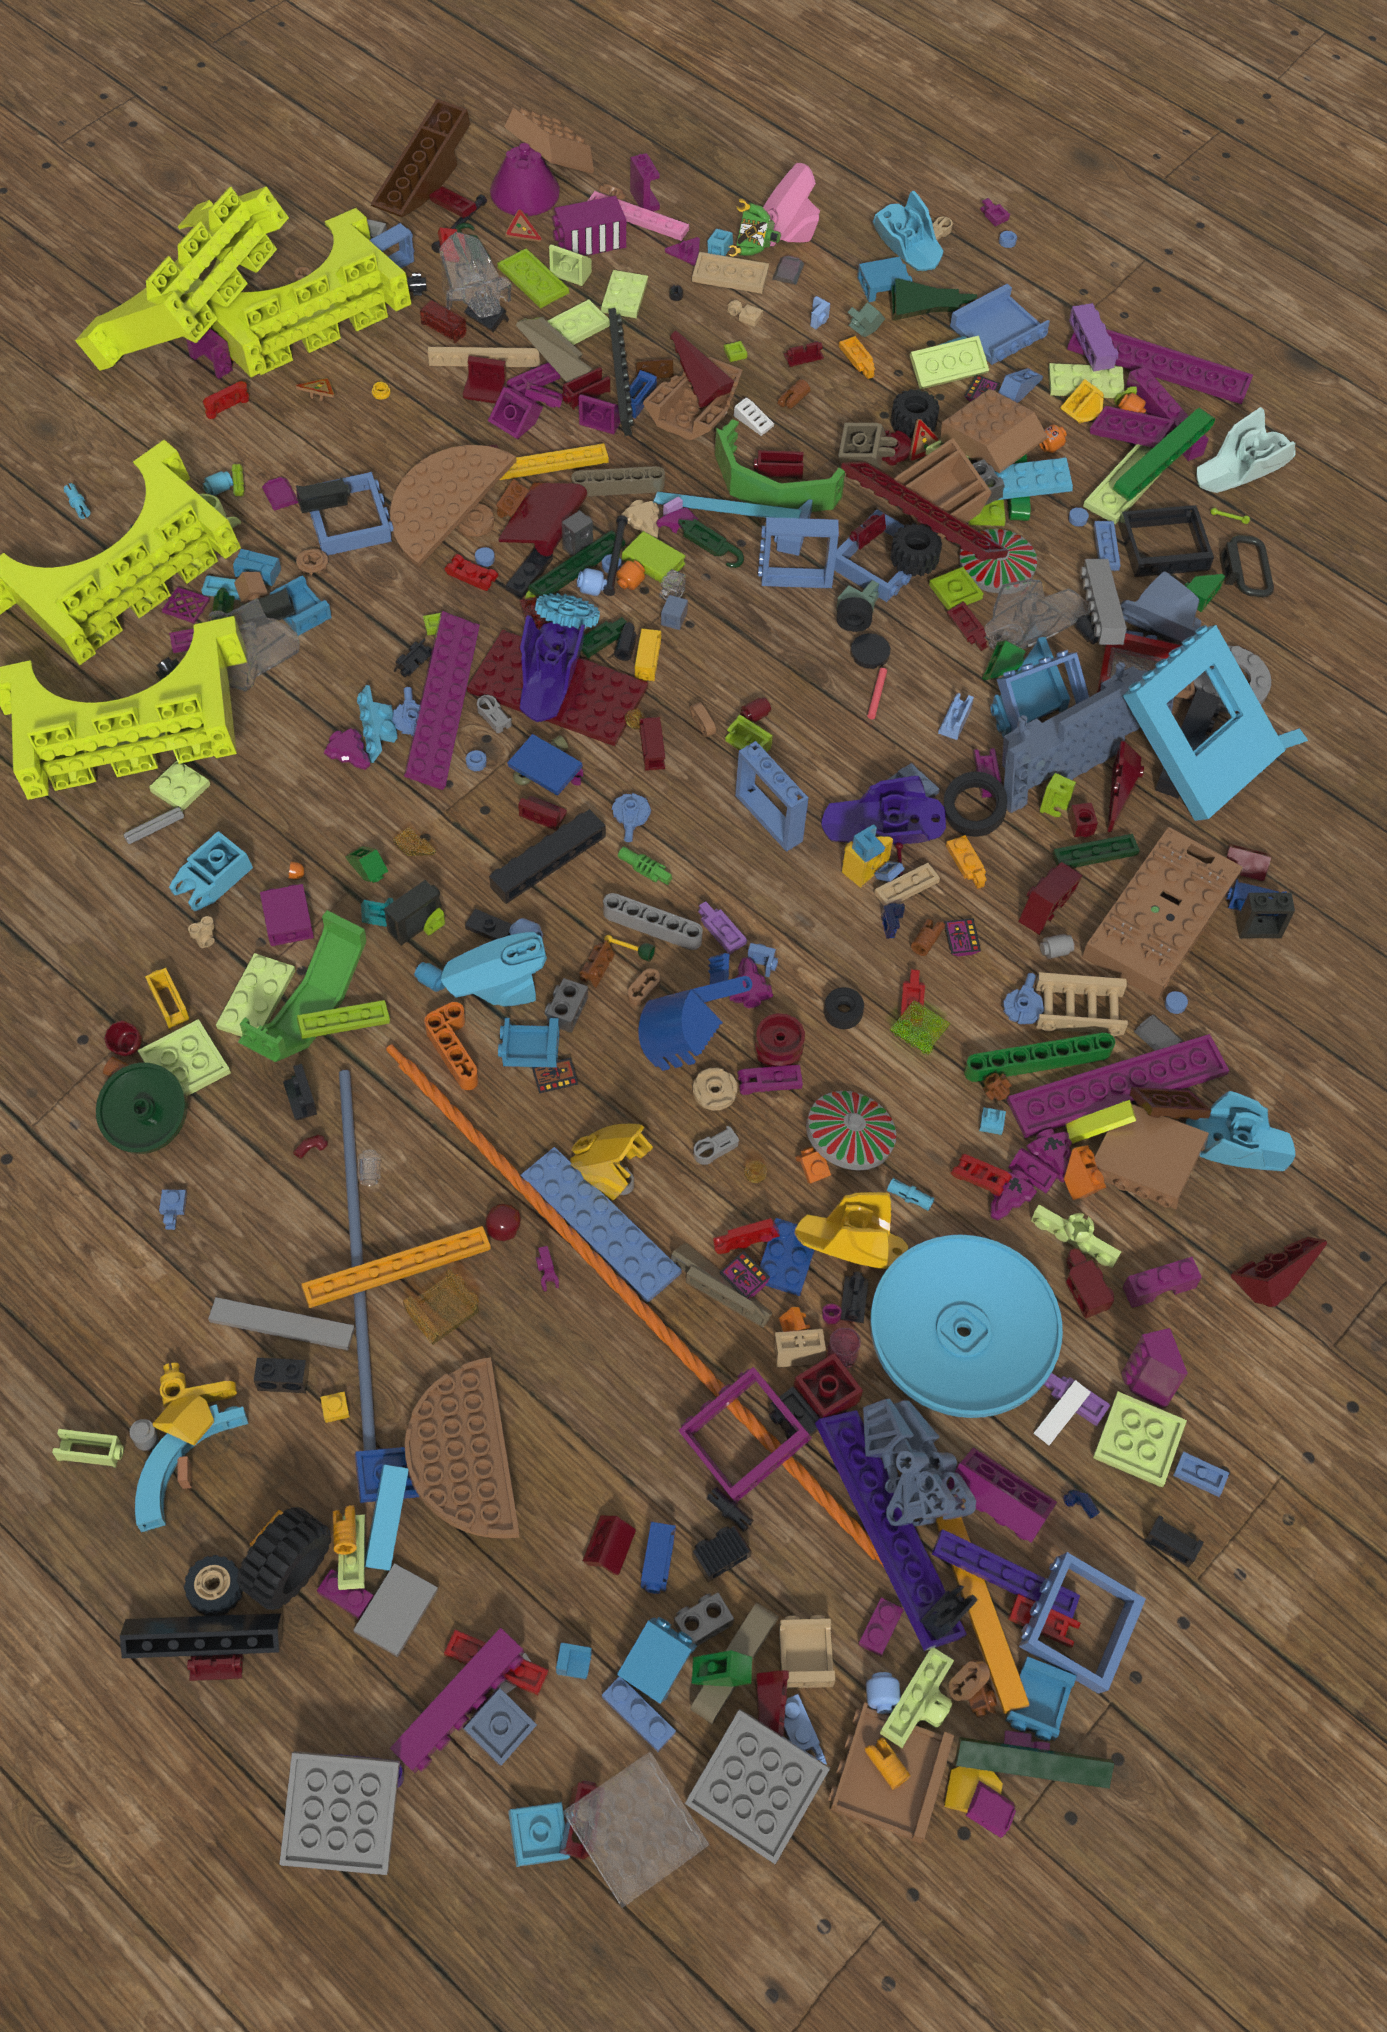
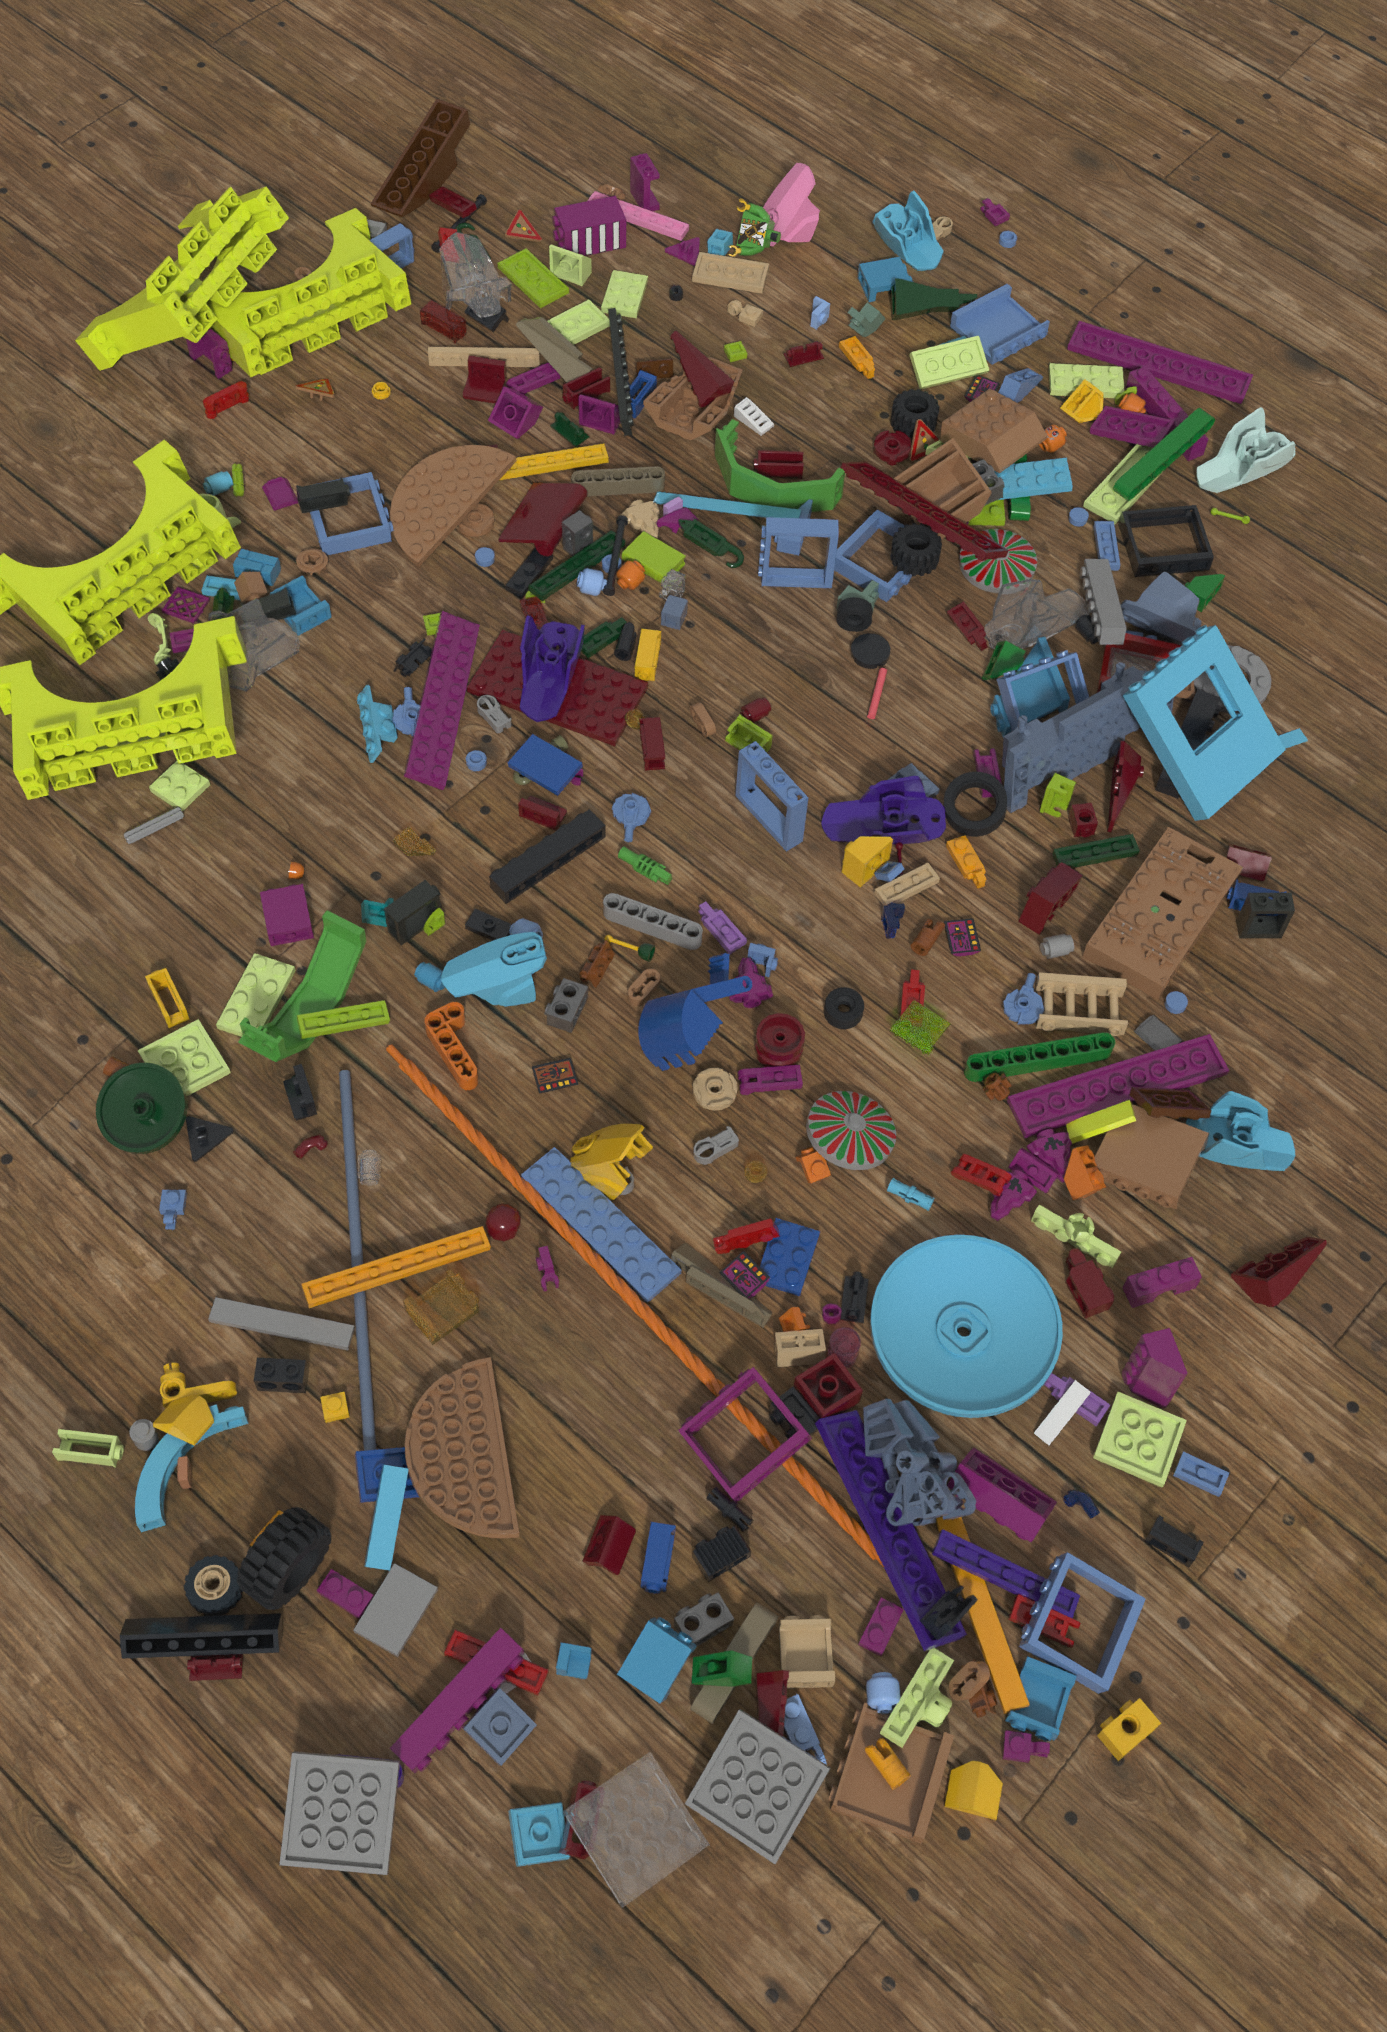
(77, 501): medium azure pin -> none
(123, 1038): dark red hair -> none
(156, 621): none -> yellowish green piece
(203, 932): tan plate -> none
(205, 1136): none -> black piece
(211, 871): medium azure brick -> none
(344, 1531): light orange hinge -> none
(348, 748): magenta rock -> none
(352, 1566): yellowish green plate -> none
(367, 864): green slope -> none
(417, 284): black gear -> none
(471, 573): red plate -> none
(511, 499): dark orange hinge -> none
(524, 183): magenta cone -> none
(529, 1044): dark azure panel -> none
(538, 393): magenta plate -> none
(551, 139): medium nougat slope -> none
(567, 610): medium azure gear -> none
(568, 429): none -> dark green hinge
(638, 1714): medium blue plate -> none
(788, 270): flat silver piece -> none
(794, 394): dark orange hinge -> none
(855, 1231): yellow piece -> none
(865, 443): dark tan hinge -> none
(867, 845): dark azure panel -> none
(872, 528): dark red hinge -> none
(955, 588): lime plate -> none
(956, 717): light blue hinge -> none
(991, 1810): magenta piece -> none
(992, 1121): medium azure tile -> none
(1034, 1762): dark green tile -> none
(1093, 337): medium lavender brick -> none
(1118, 1740): none -> yellow brick
(1233, 570): pearl dark grey bar -> none

